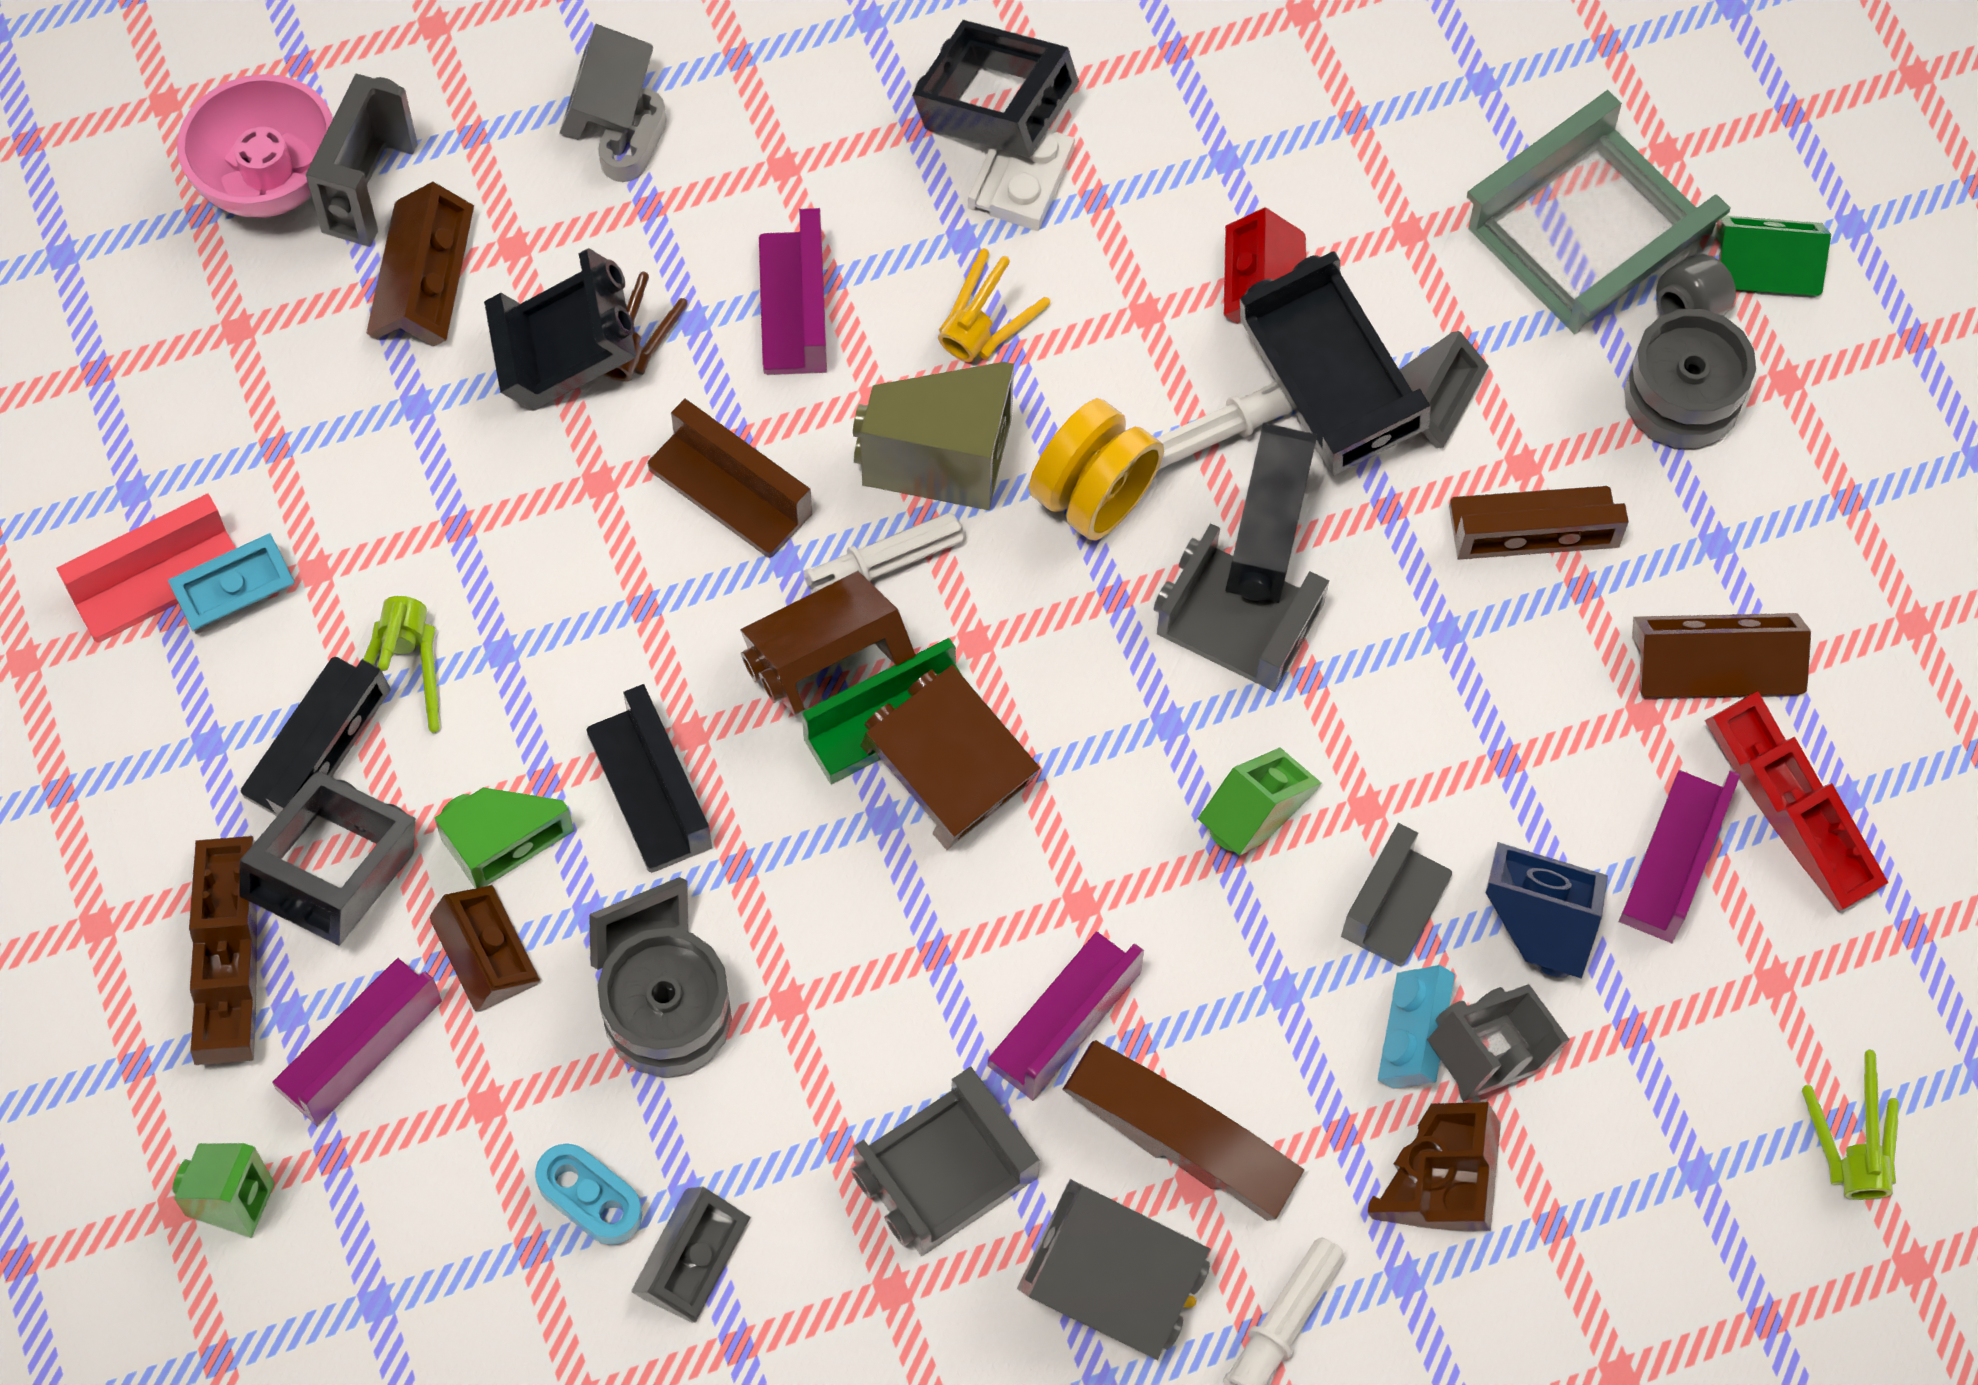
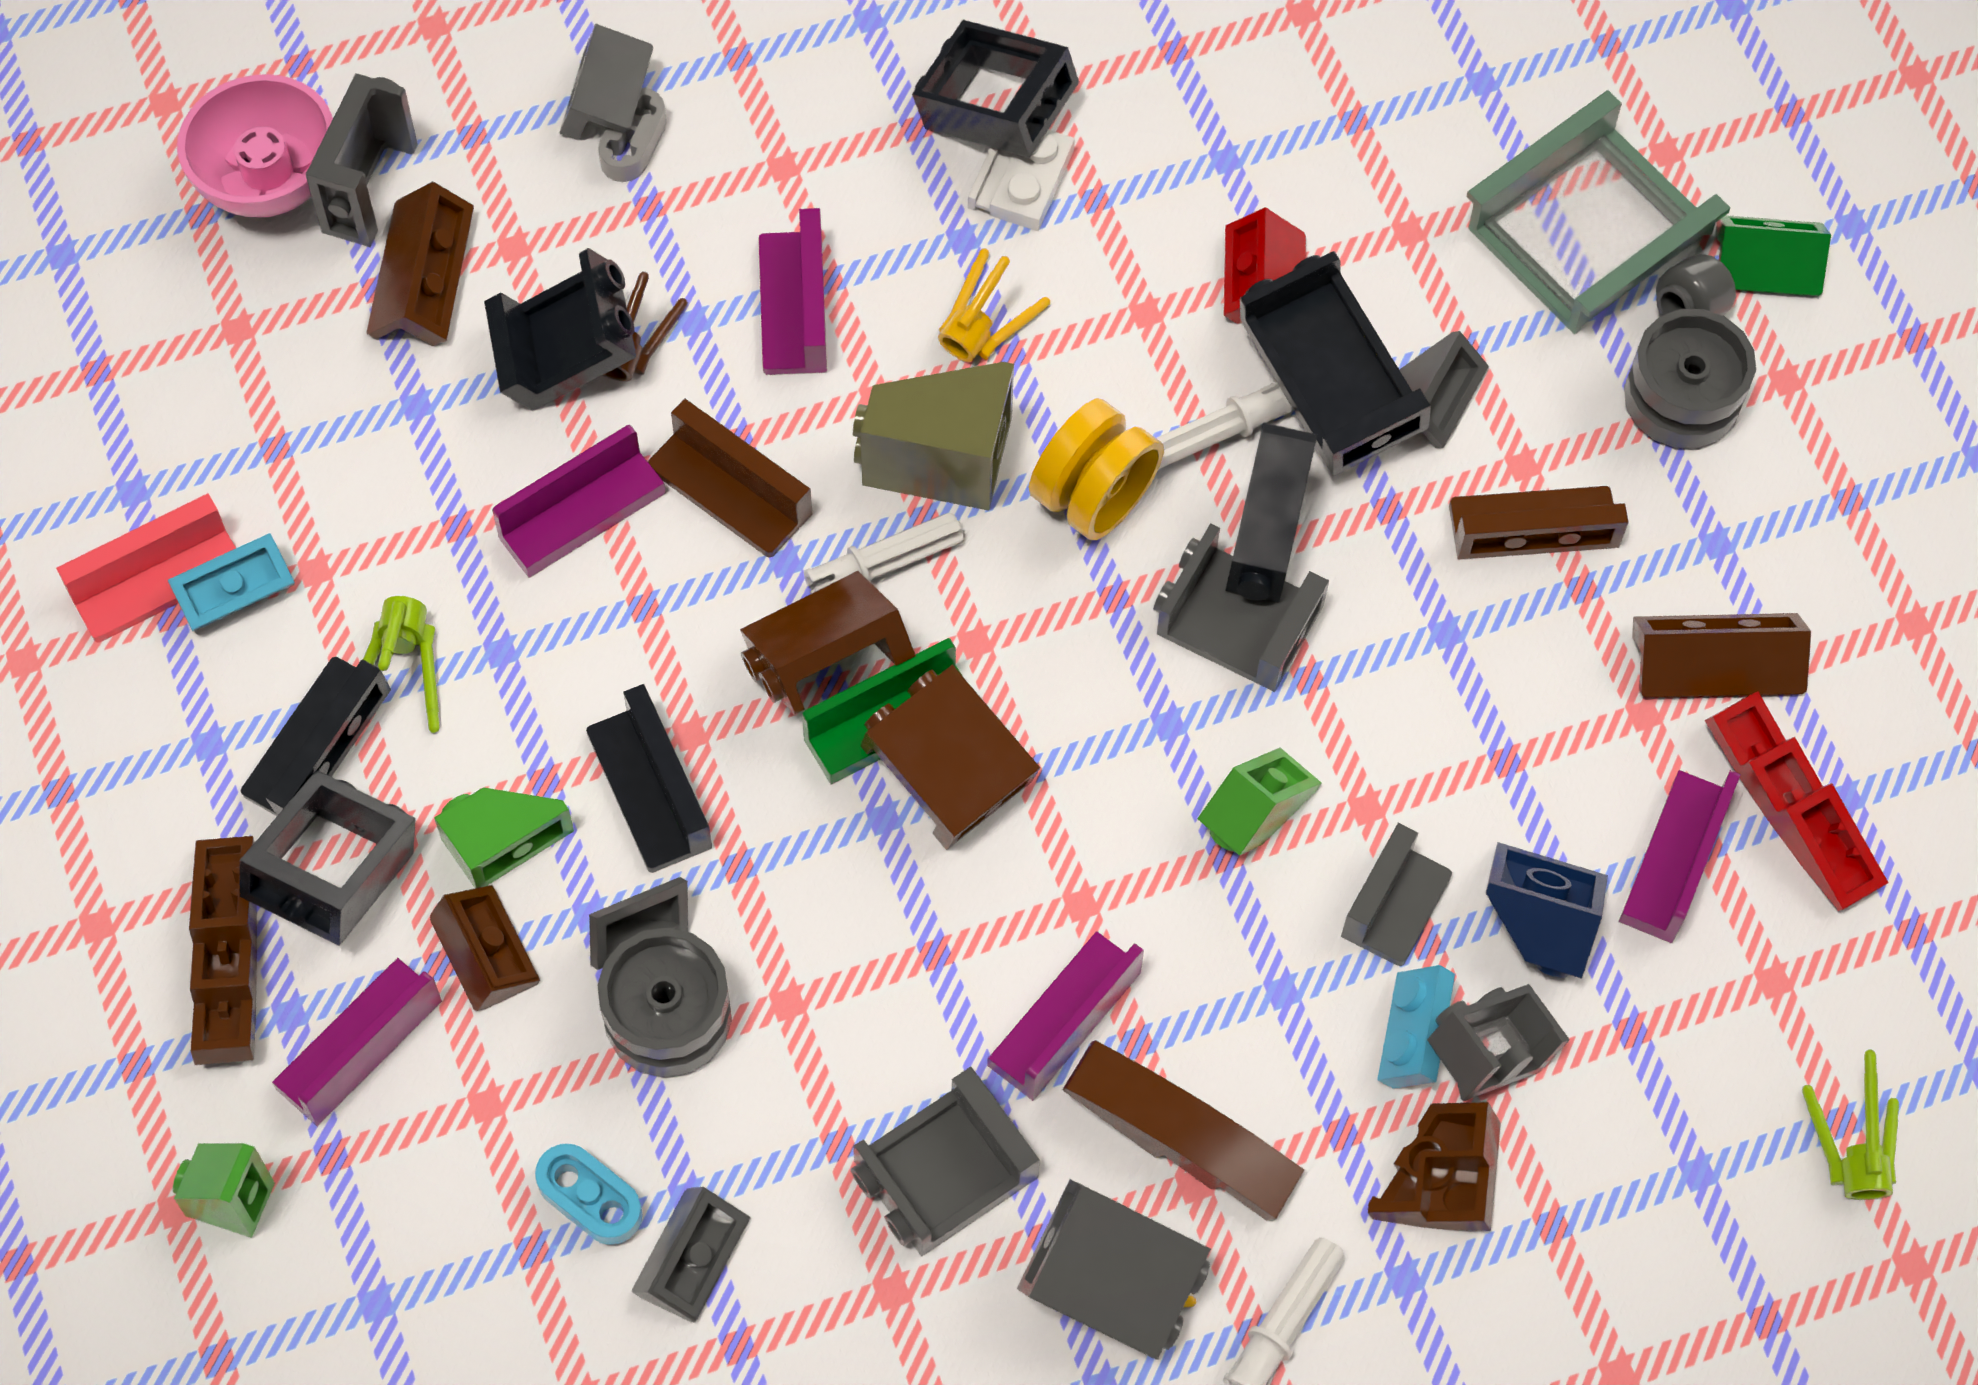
(577, 501): none -> magenta panel

